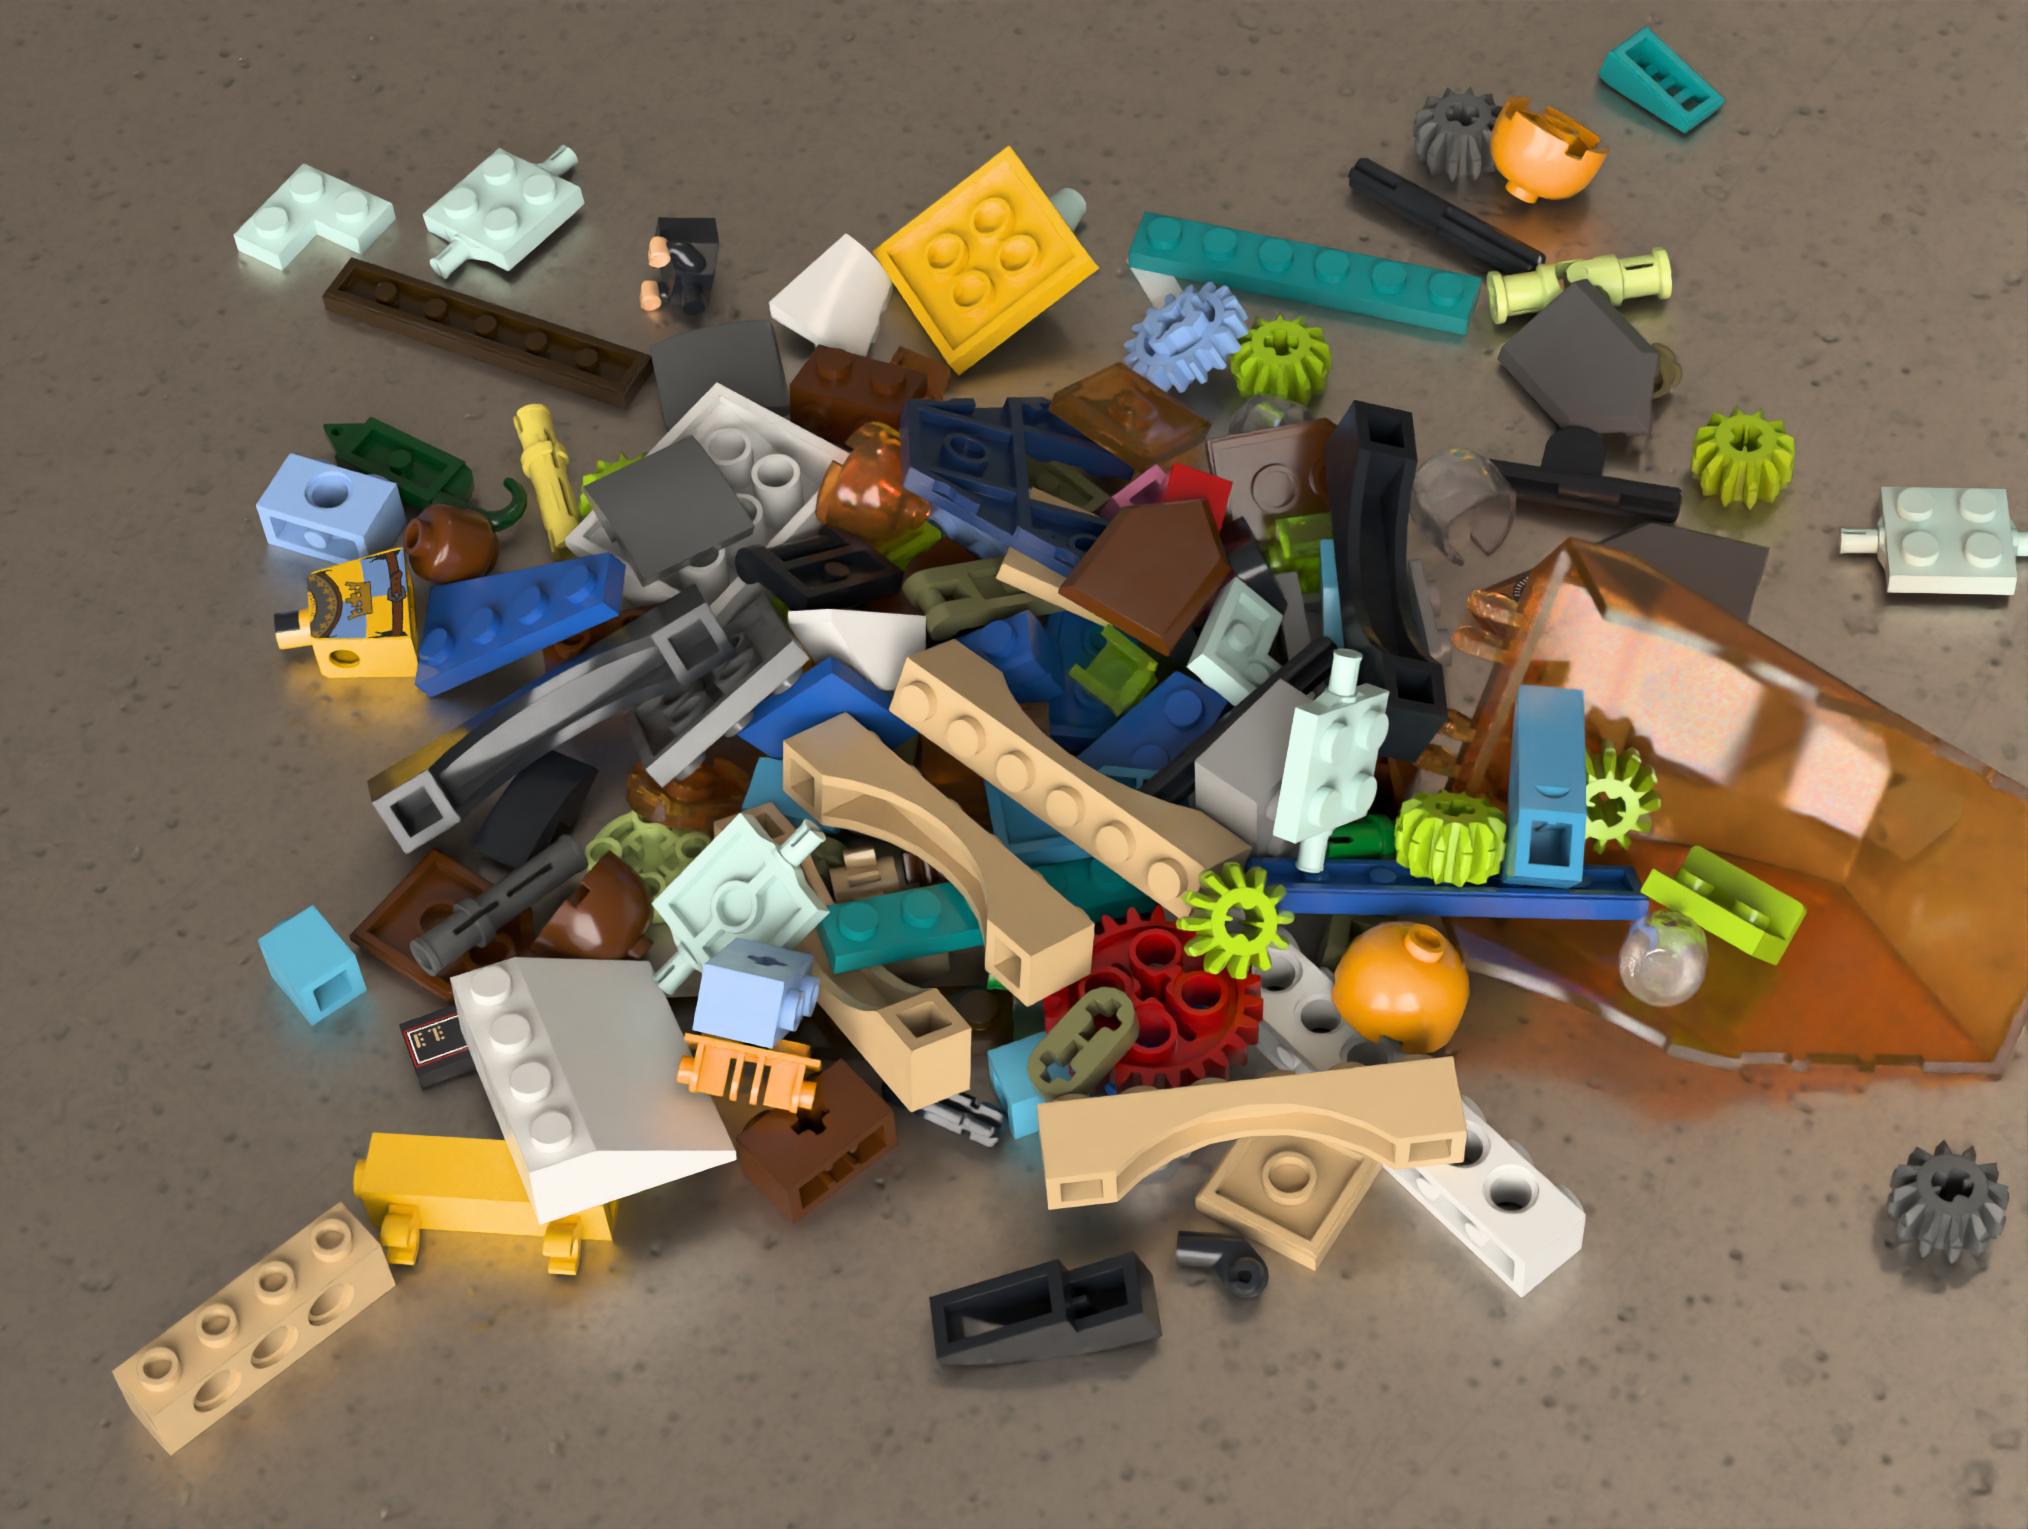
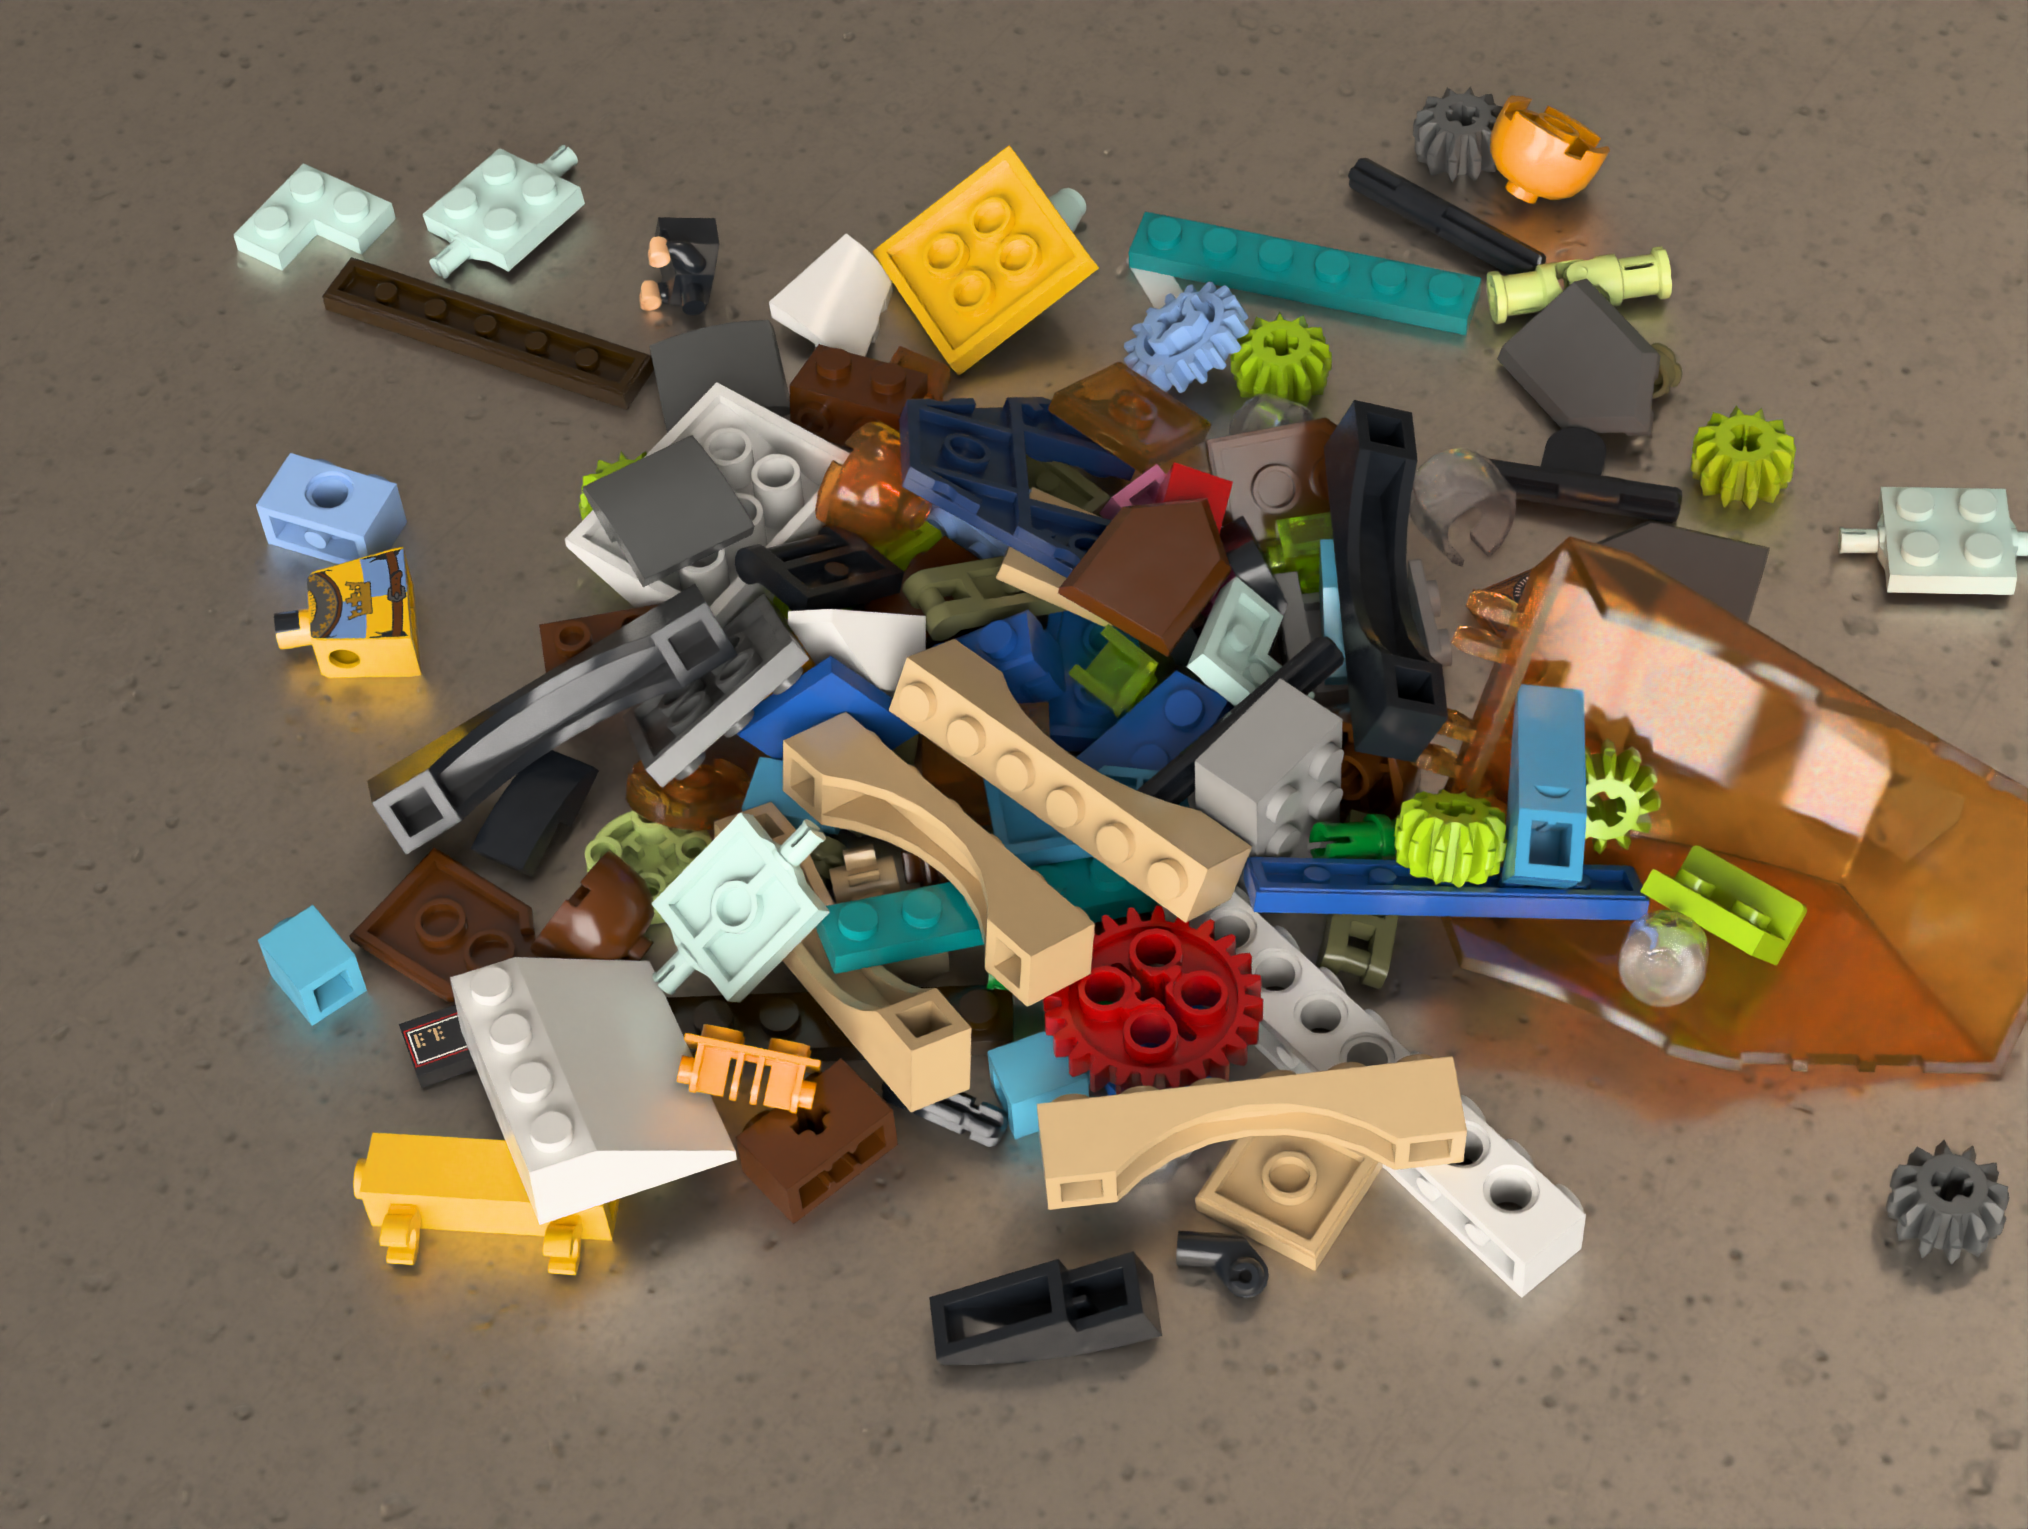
(254, 1328): tan brick -> none
(419, 469): dark green plate -> none
(443, 946): dark grey pin -> none
(450, 544): reddish brown head -> none
(512, 614): blue wing -> none
(546, 465): light yellow pin -> none
(755, 992): light blue brick -> none
(1077, 1040): olive beam -> none
(1260, 921): lime gear -> none
(1331, 761): light aqua plate -> none
(1402, 985): light orange cylinder -> none
(1645, 49): teal slope -> none

